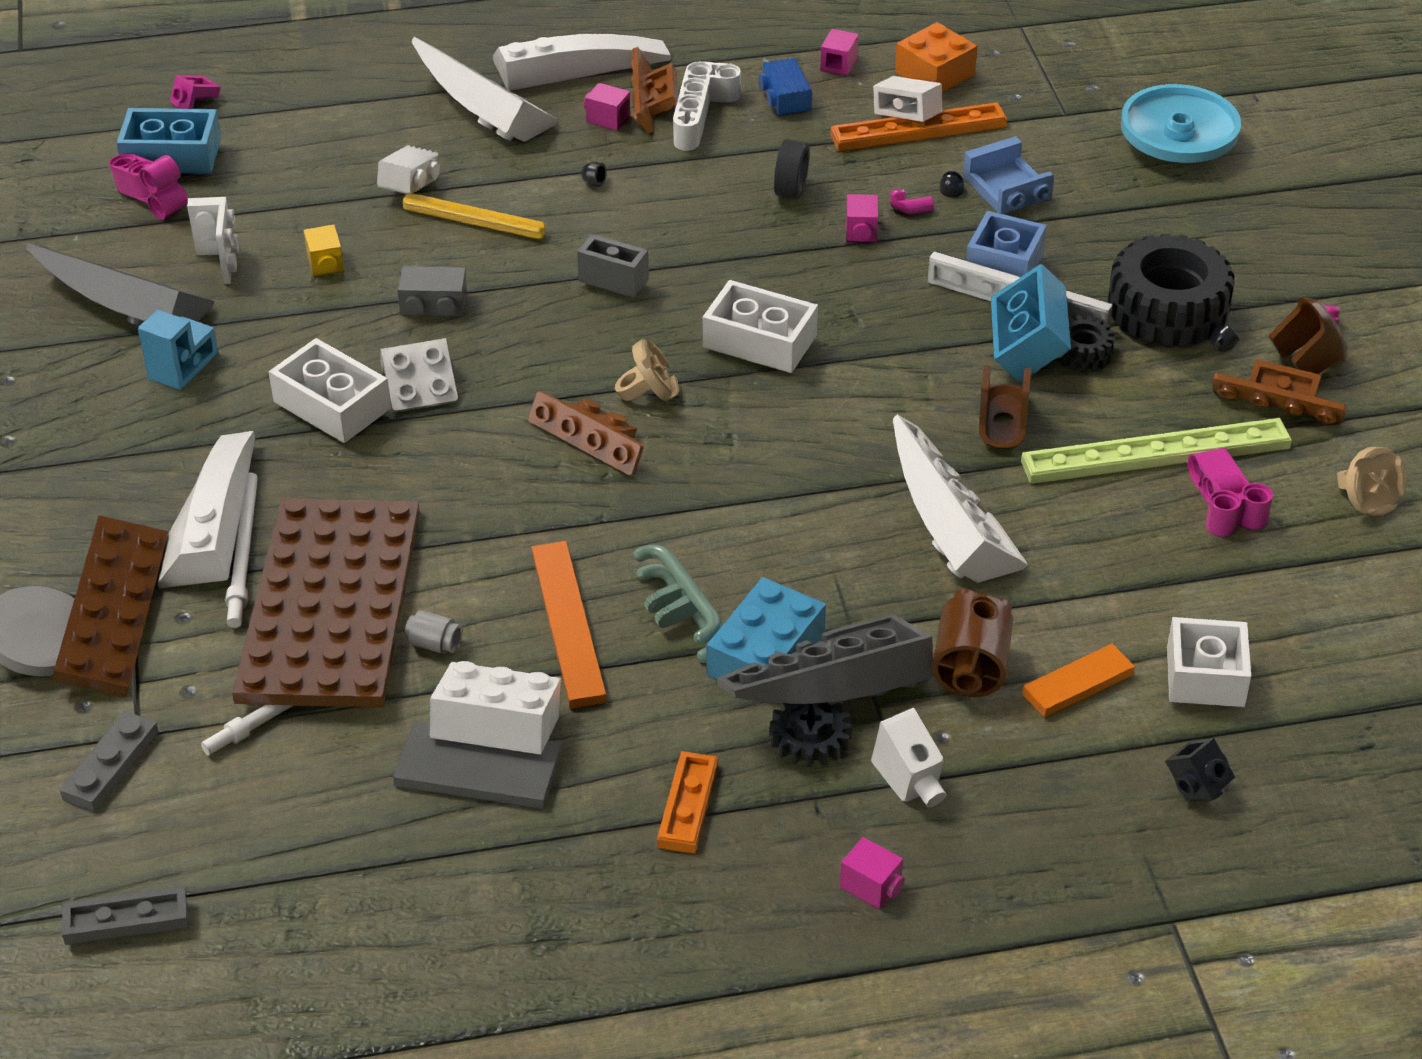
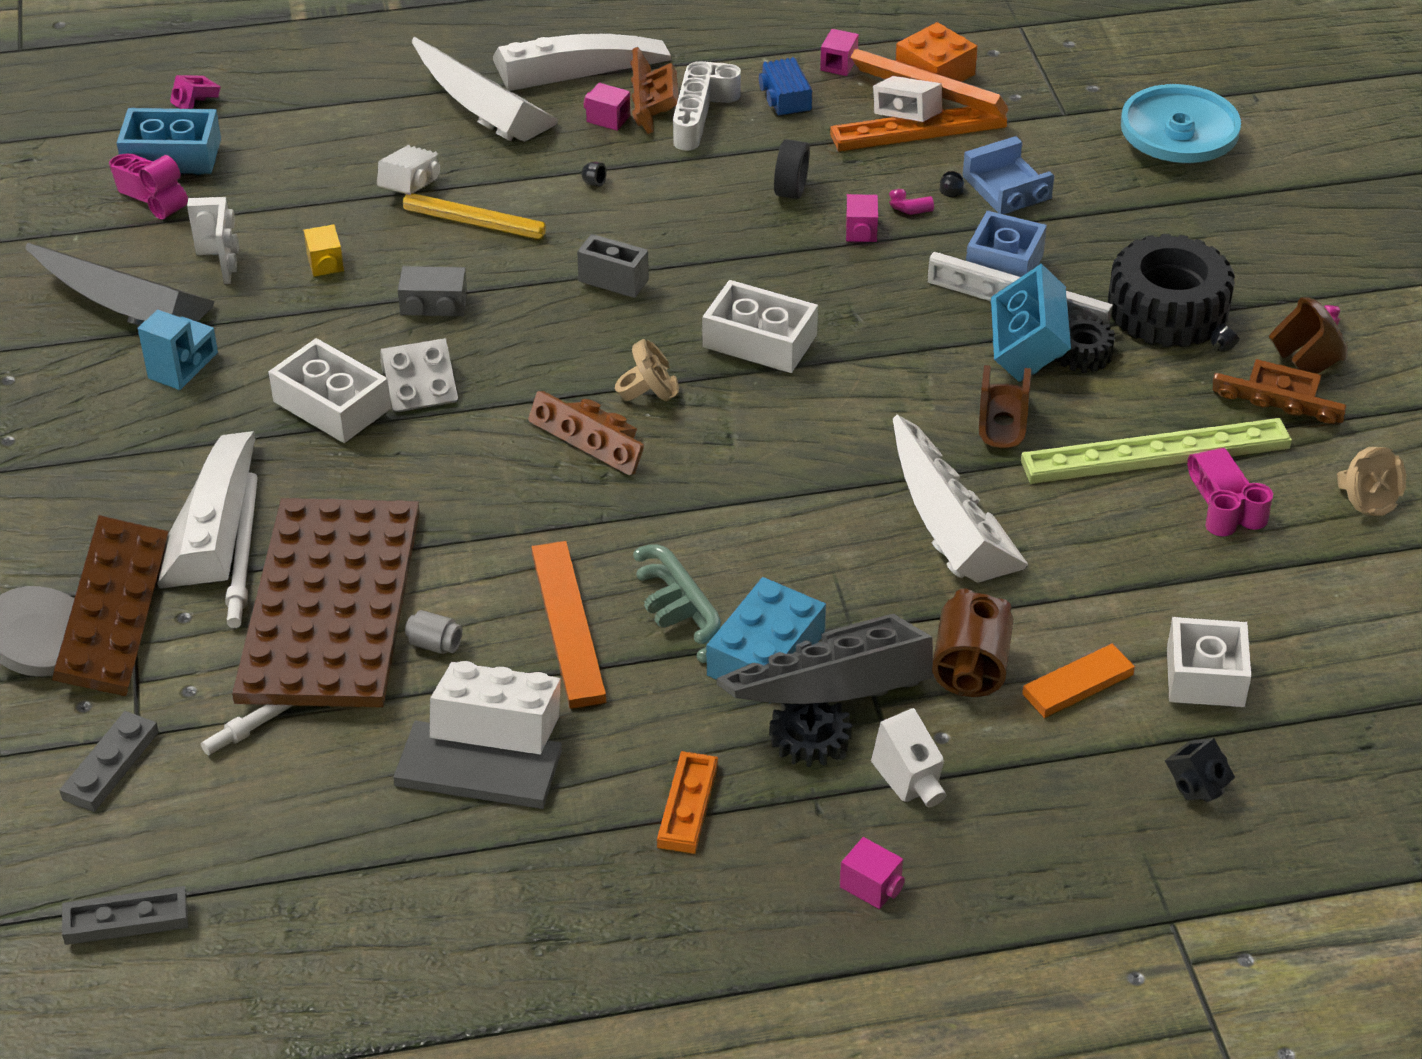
(951, 89): none -> orange tile

